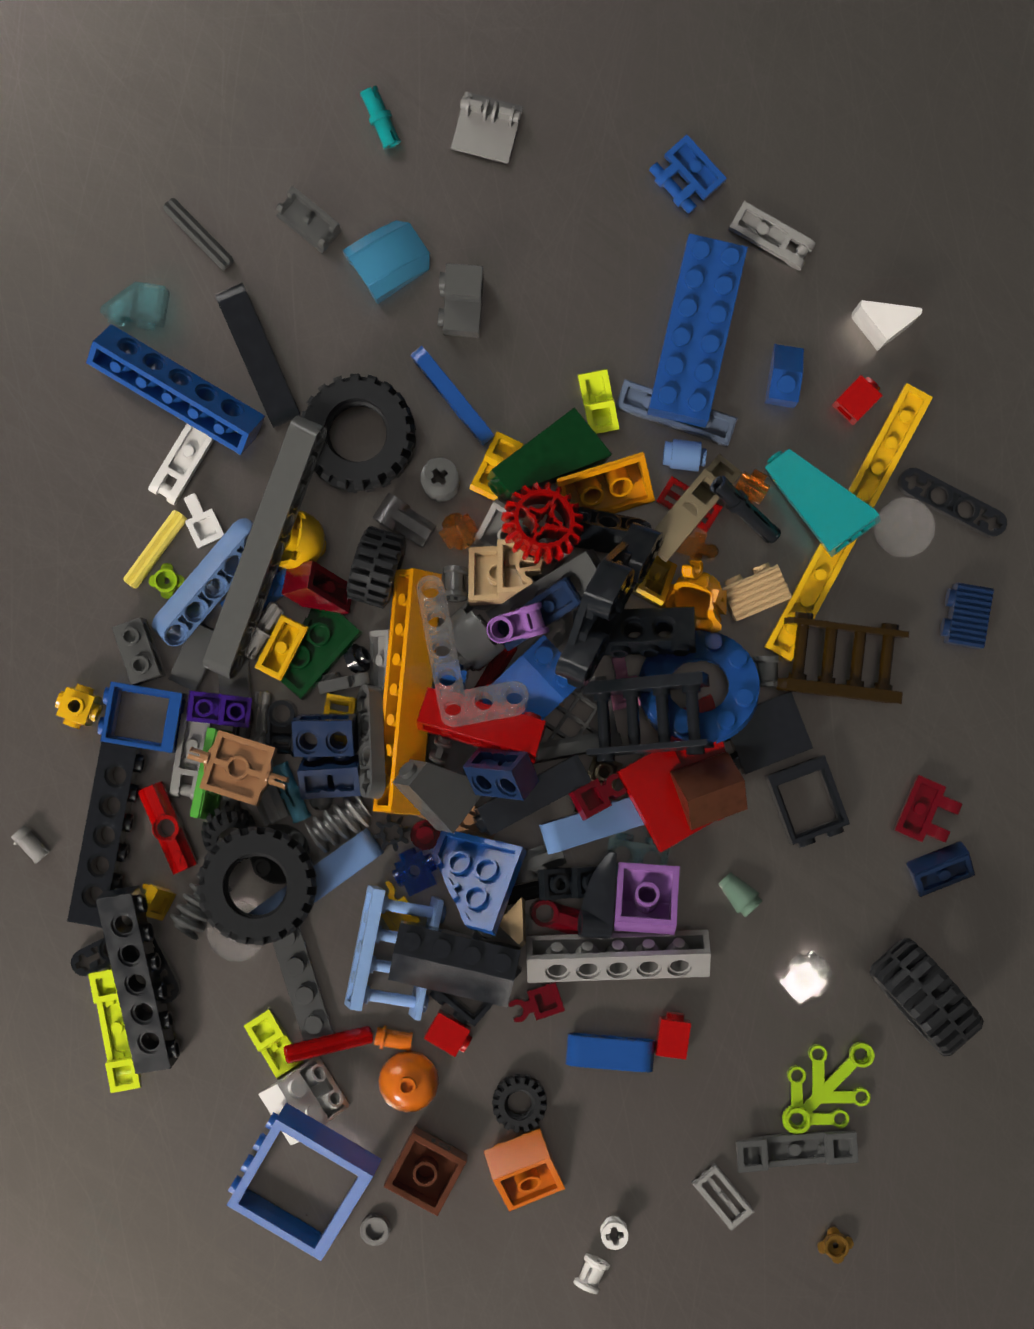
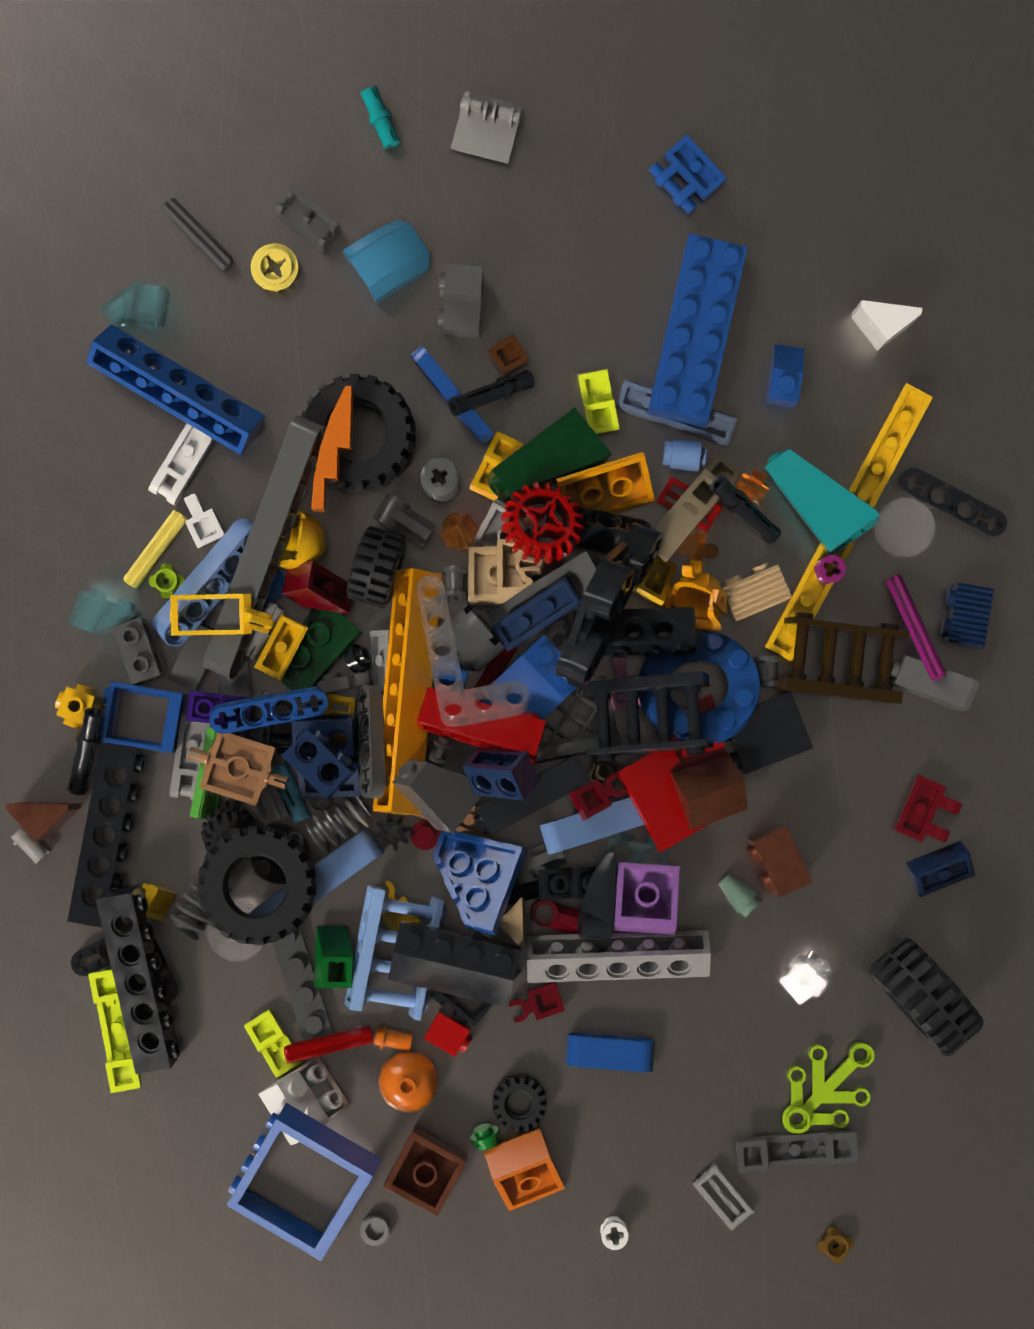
(42, 818): none -> copper slope
(87, 741): none -> black pin
(98, 615): none -> clear light blue slope
(158, 808): red piece -> none
(246, 615): none -> yellow sword
(257, 355): black beam -> none
(269, 714): none -> blue beam
(279, 254): none -> light yellow gear
(314, 769): none -> dark blue brick
(333, 957): none -> green slope
(336, 438): none -> orange slope
(415, 883): clear blue brick -> none
(485, 1136): none -> green plate
(503, 388): none -> black pin
(508, 355): none -> reddish brown plate
(522, 623): medium lavender piece -> none
(591, 1273): white bush -> none
(672, 1035): red brick -> none
(771, 235): light grey plate -> none
(779, 861): none -> copper brick
(799, 770): black window -> none
(839, 567): none -> magenta bush
(858, 399): red brick -> none
(916, 627): none -> magenta axle
(951, 691): none -> dark grey slope

